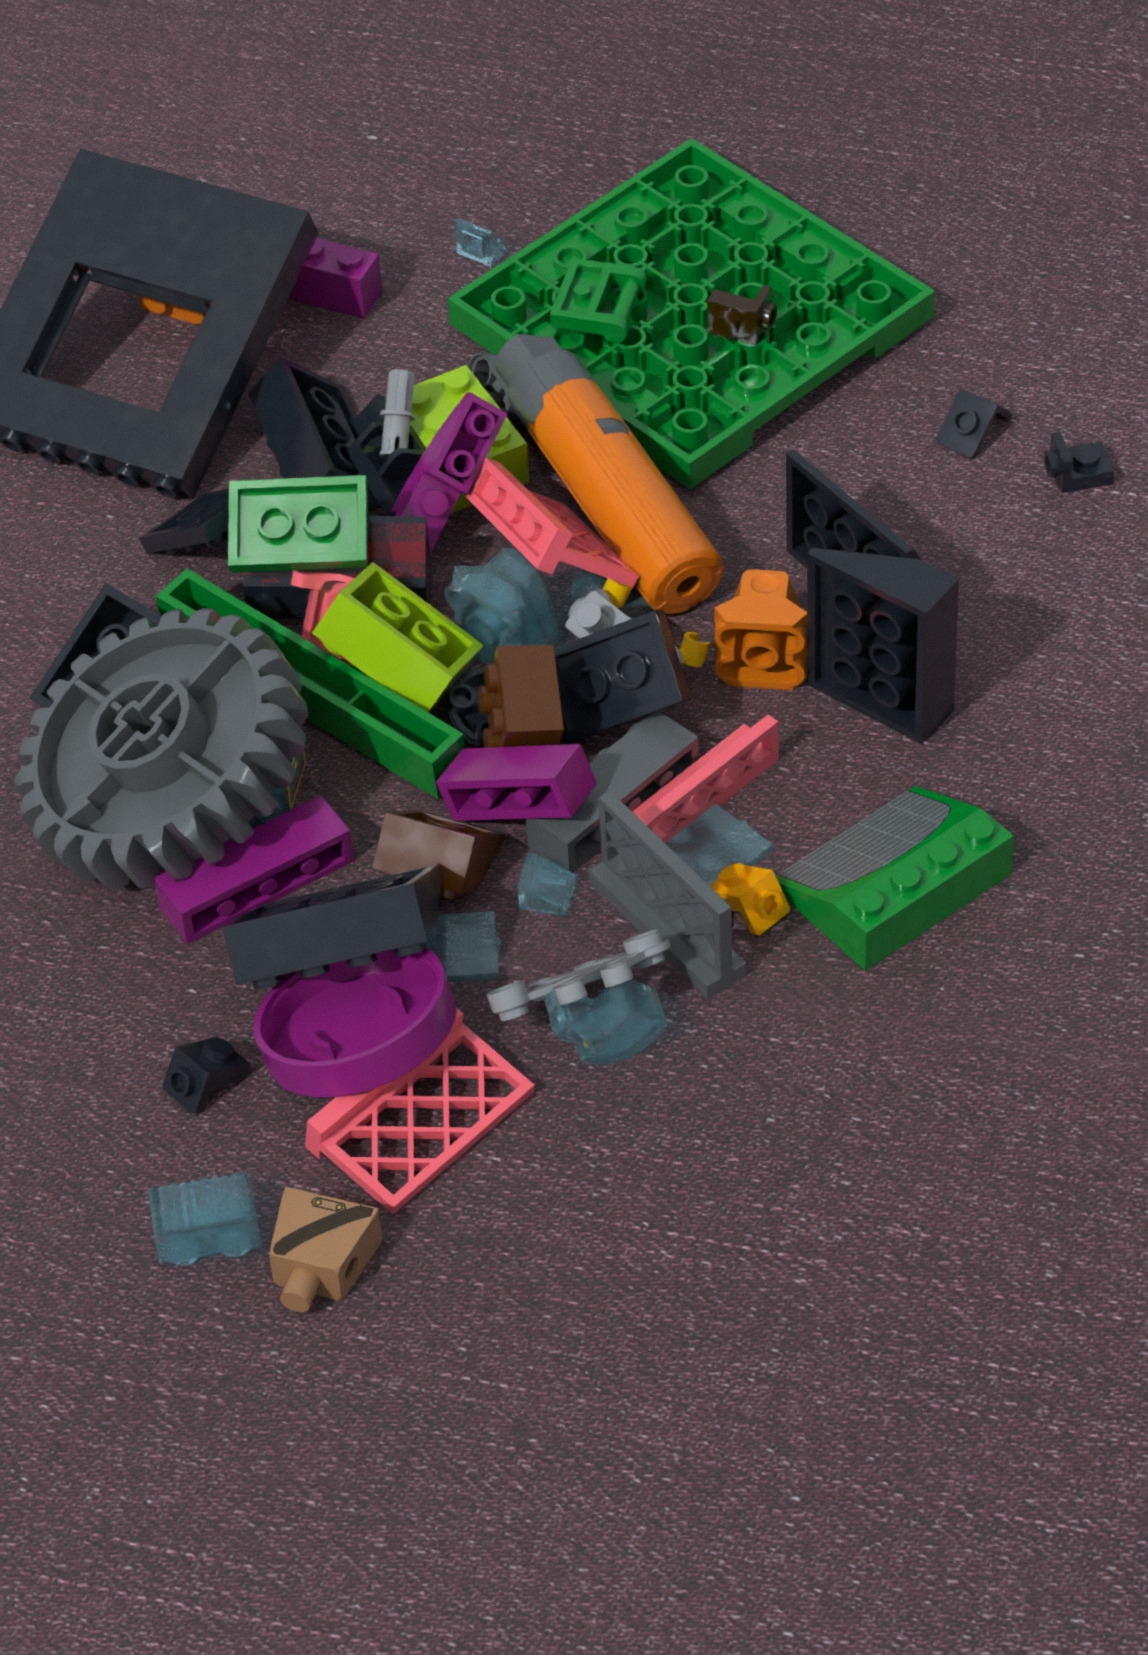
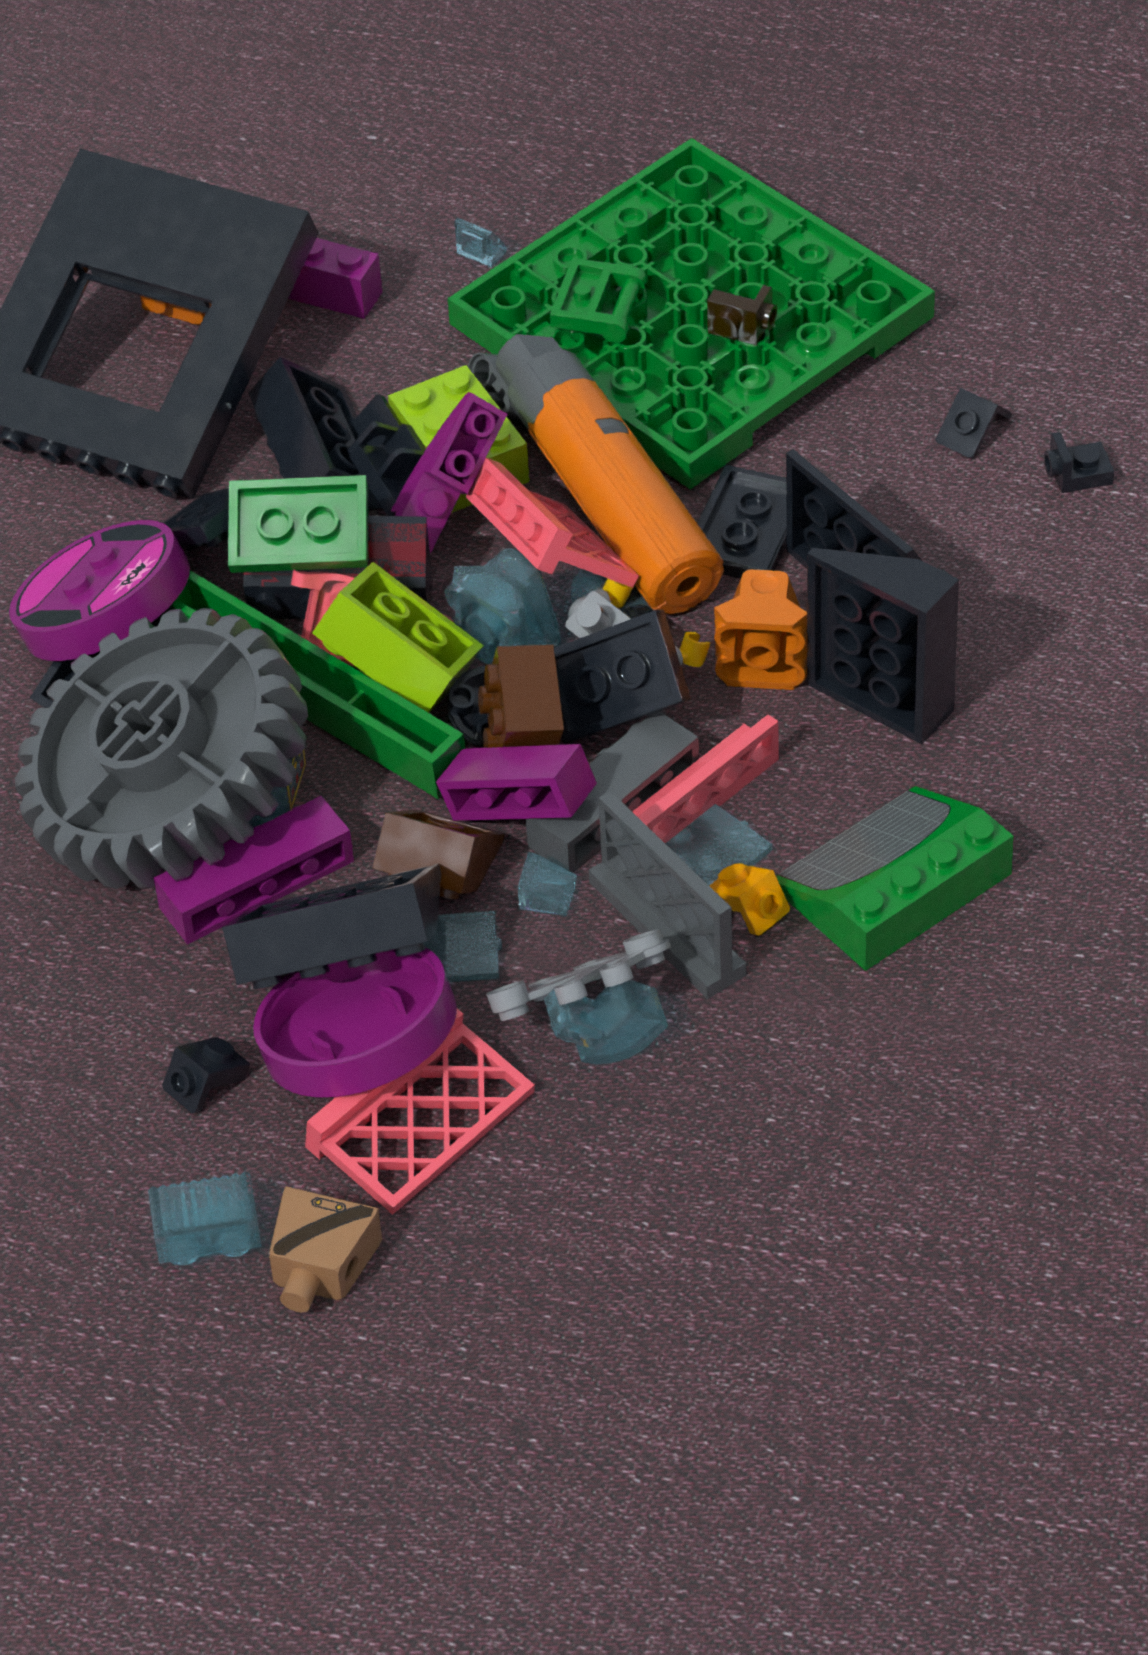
(99, 589): none -> magenta brick
(397, 411): light grey axle -> none
(746, 520): none -> black tile

